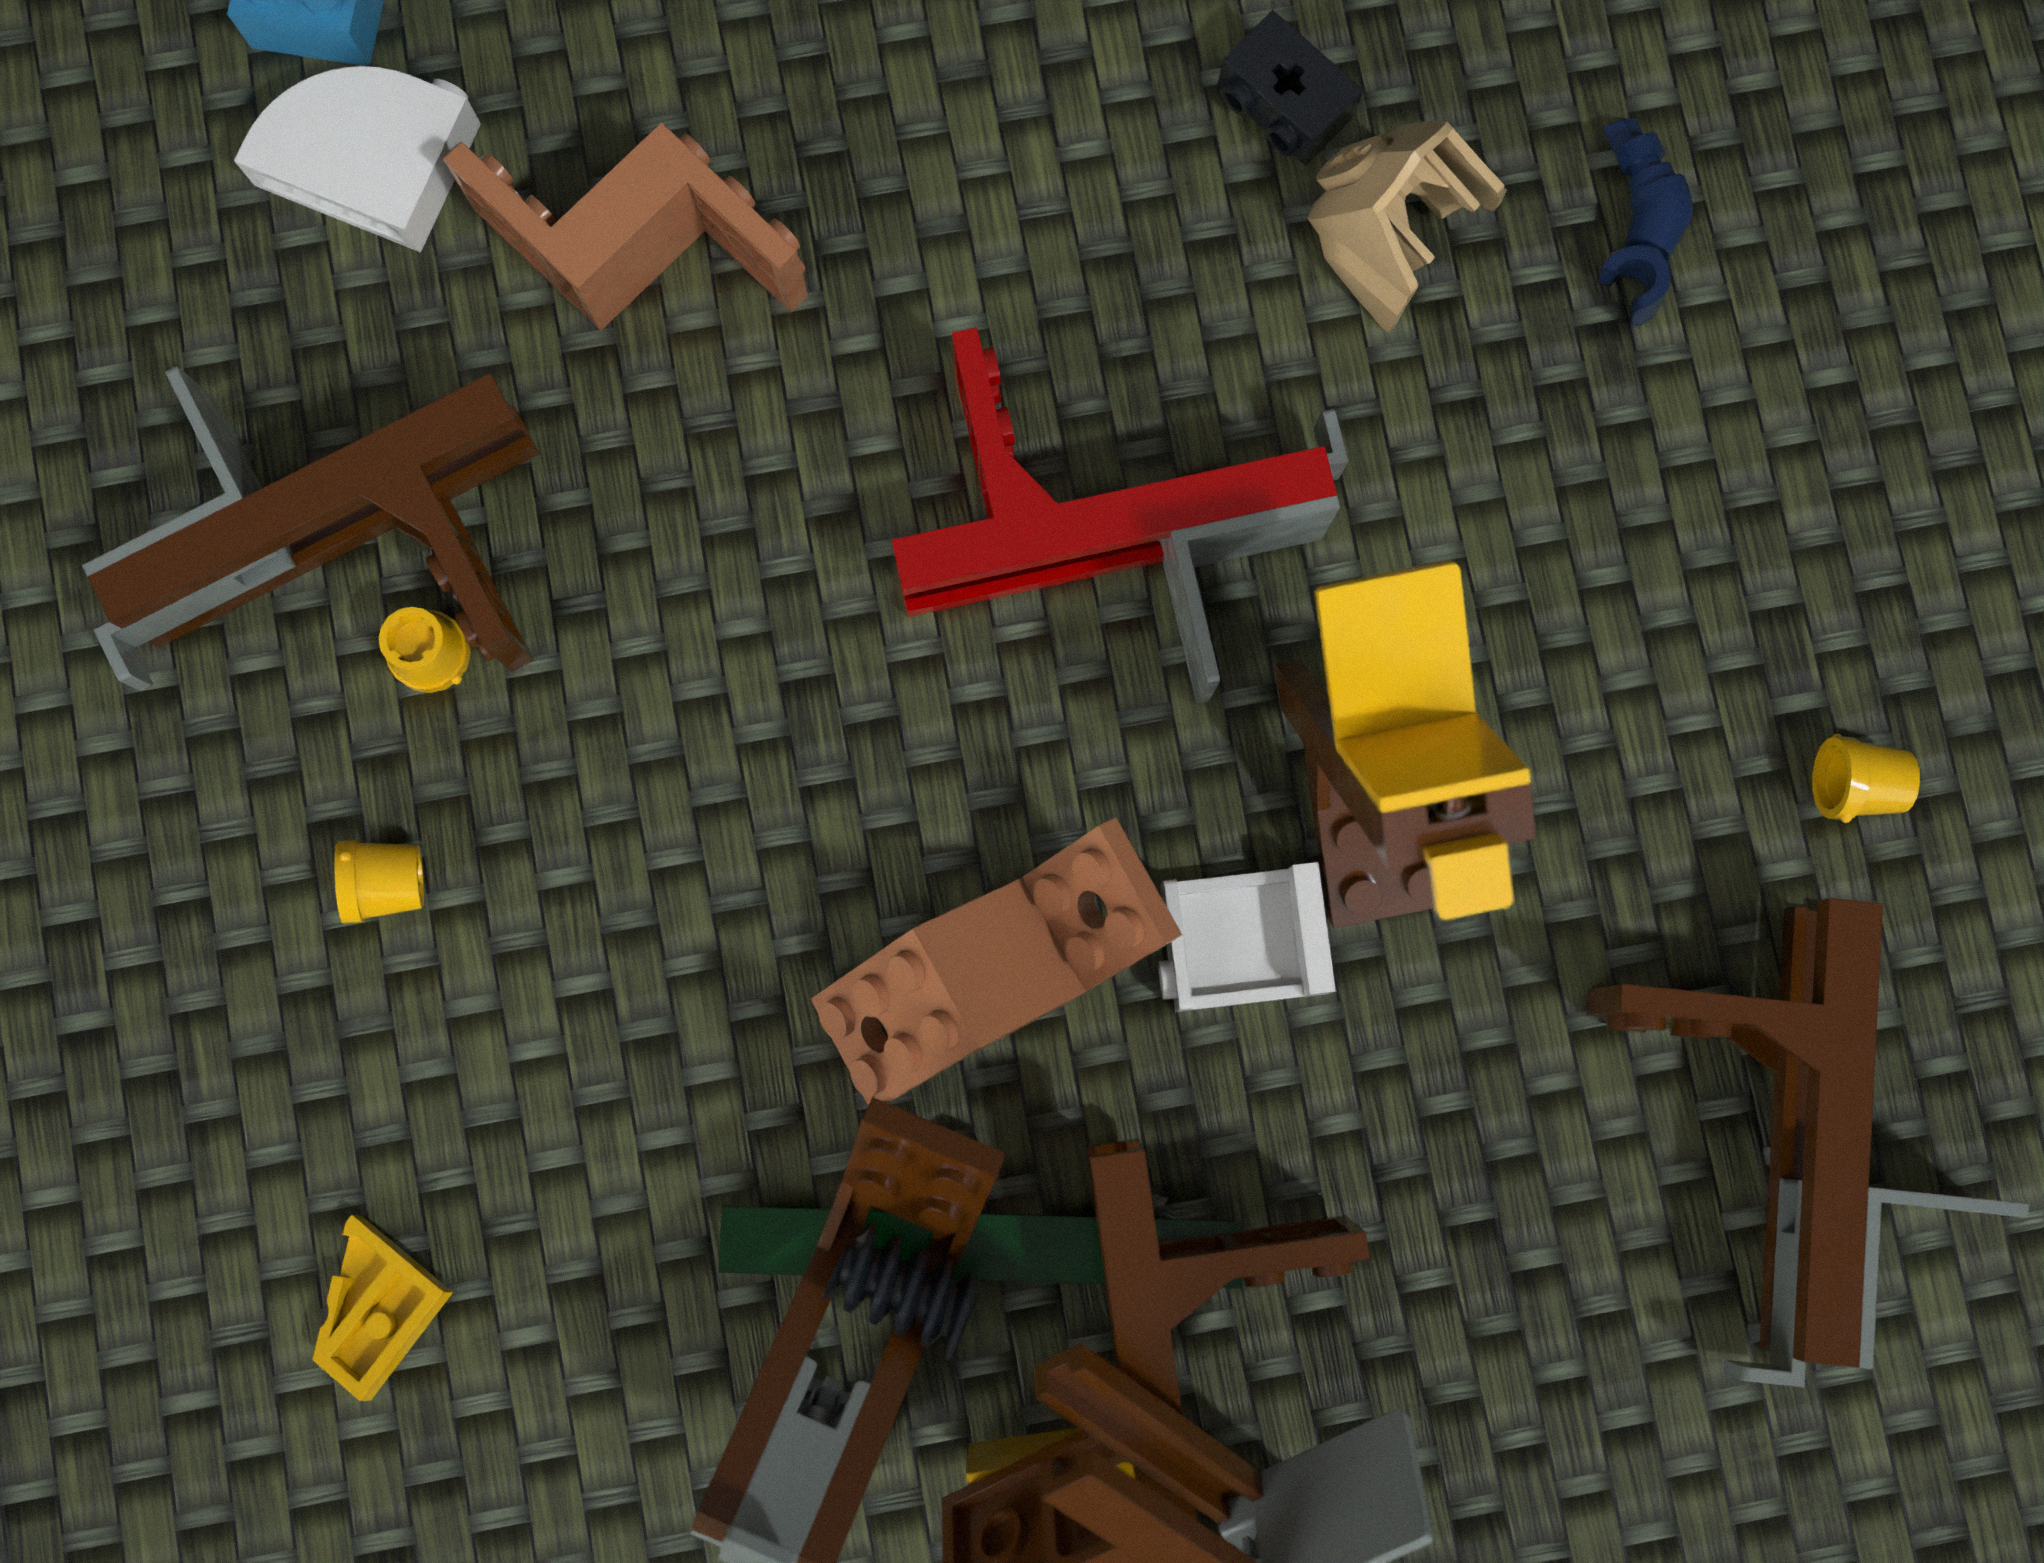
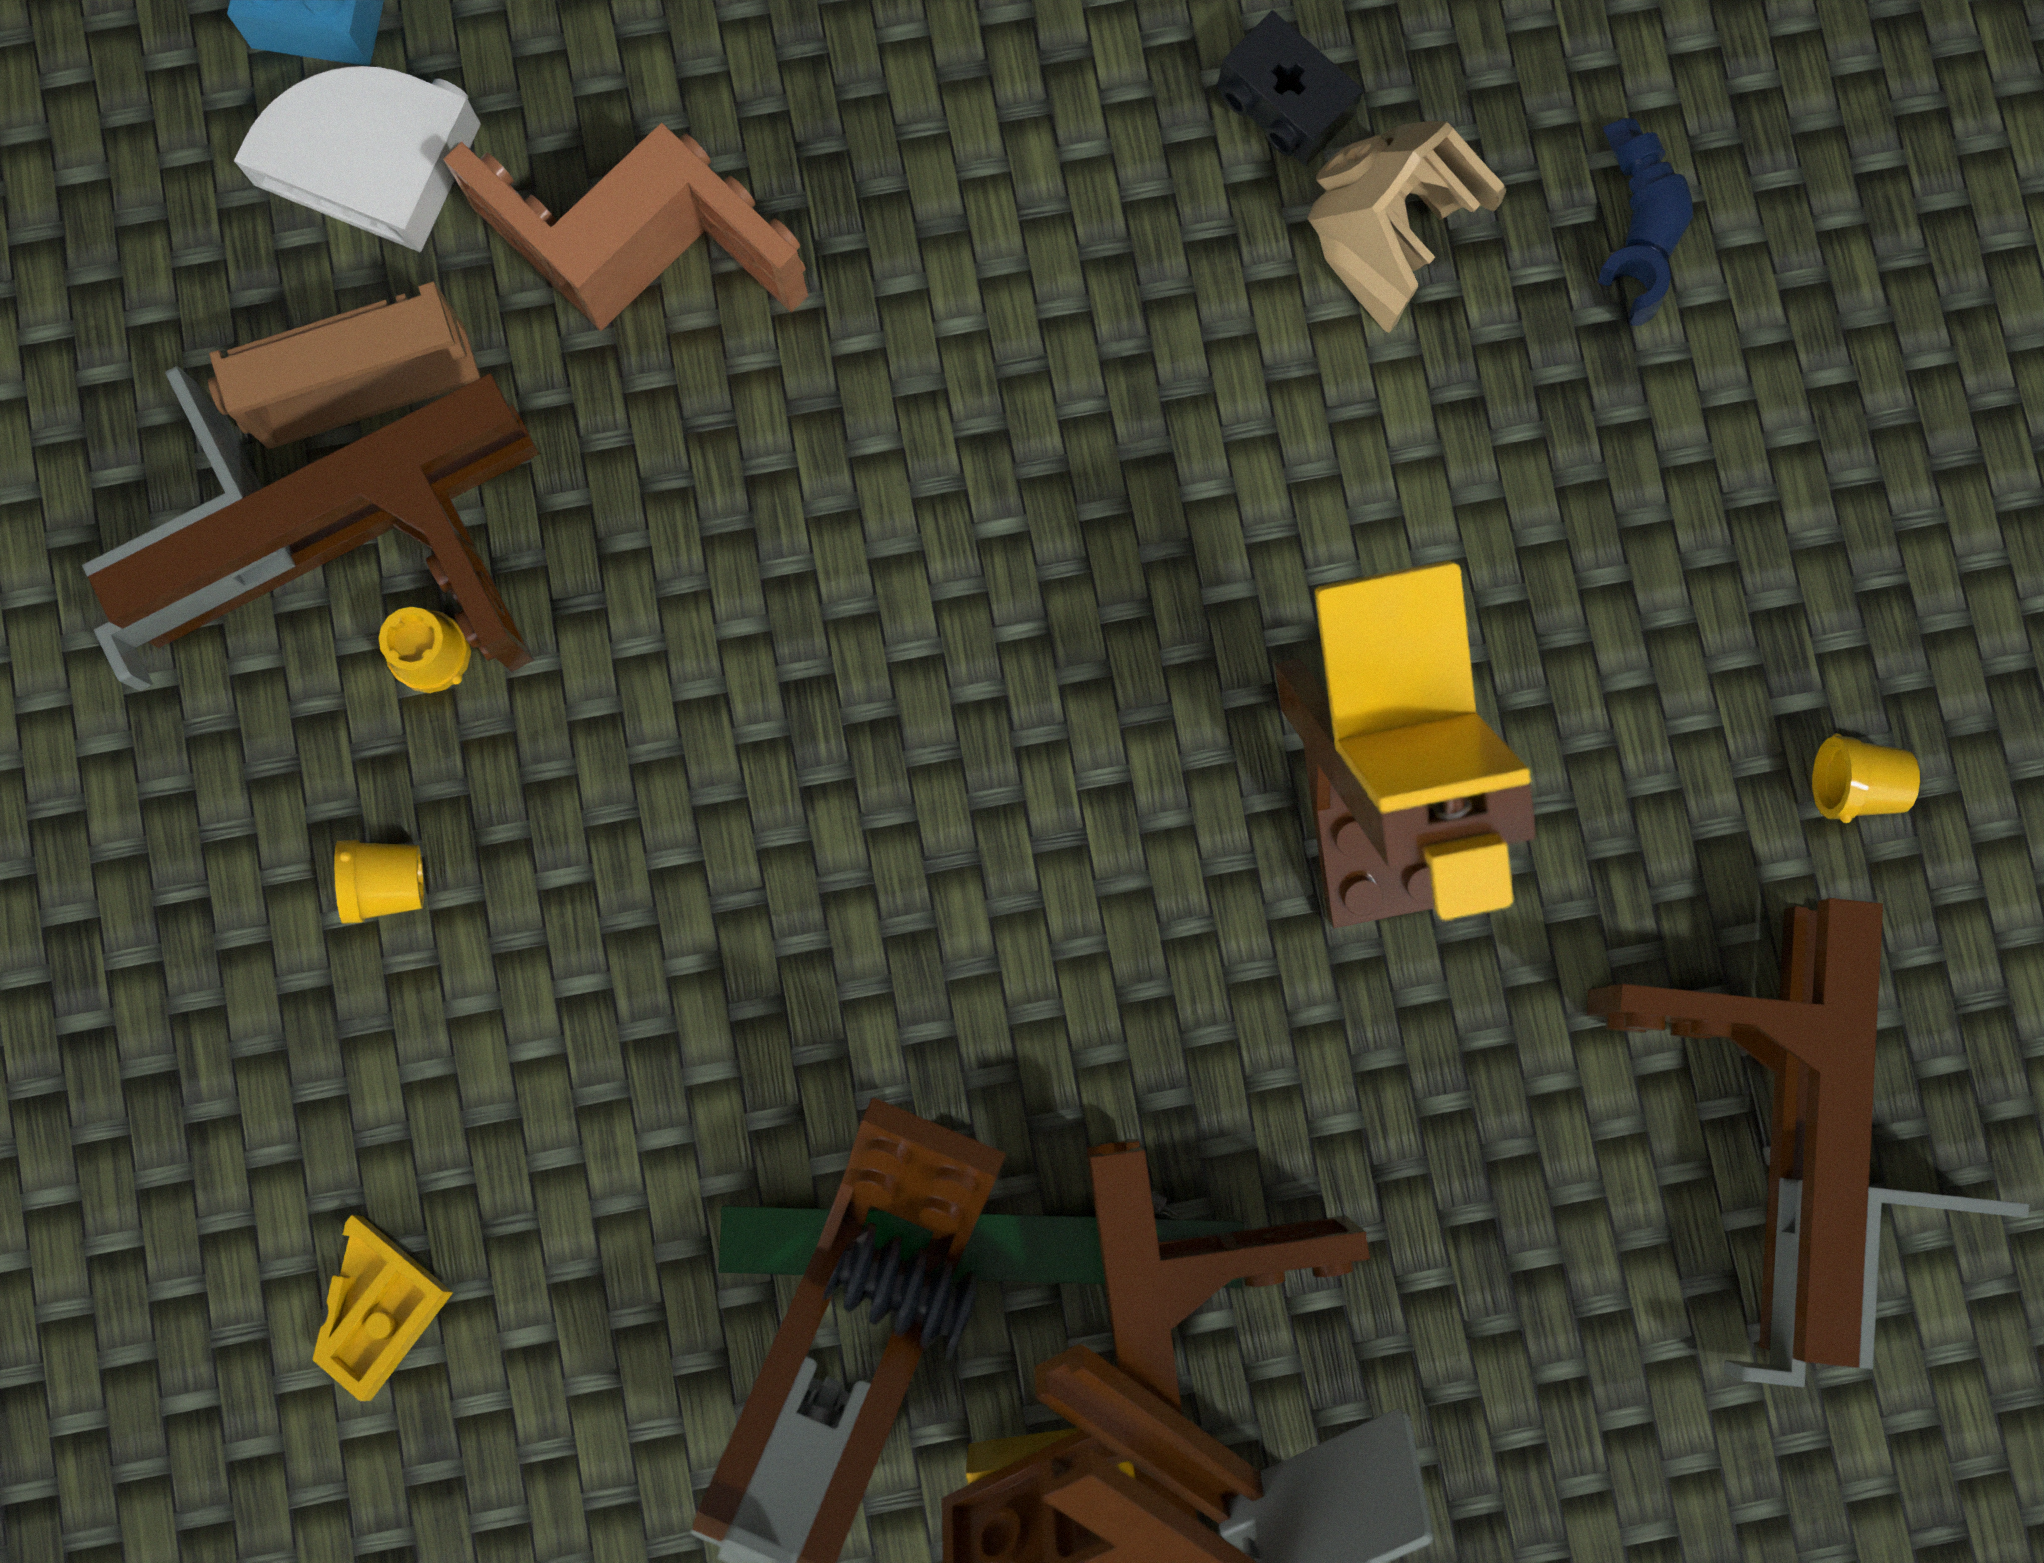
(344, 368): none -> medium nougat door
(995, 964): nougat bracket -> none
(1175, 521): red piece -> none
(1247, 939): white panel -> none

